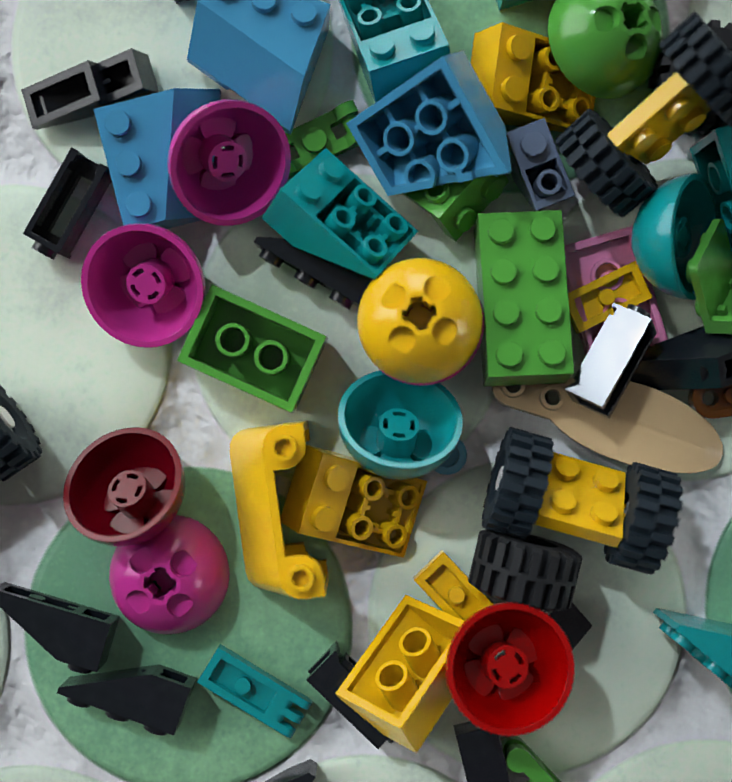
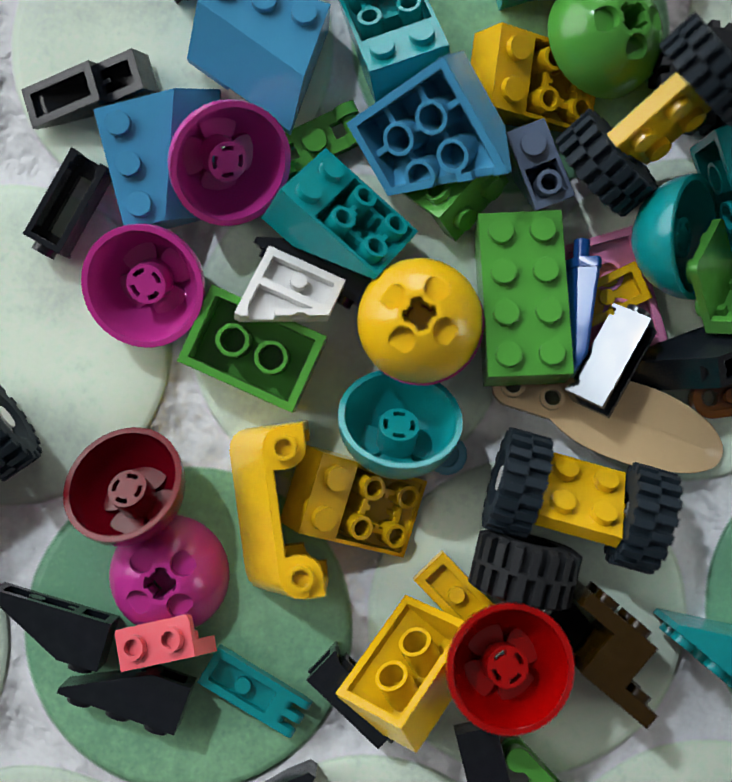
(161, 643): none -> coral bracket
(288, 291): none -> white wing
(582, 289): none -> blue bar
(614, 652): none -> dark brown bracket

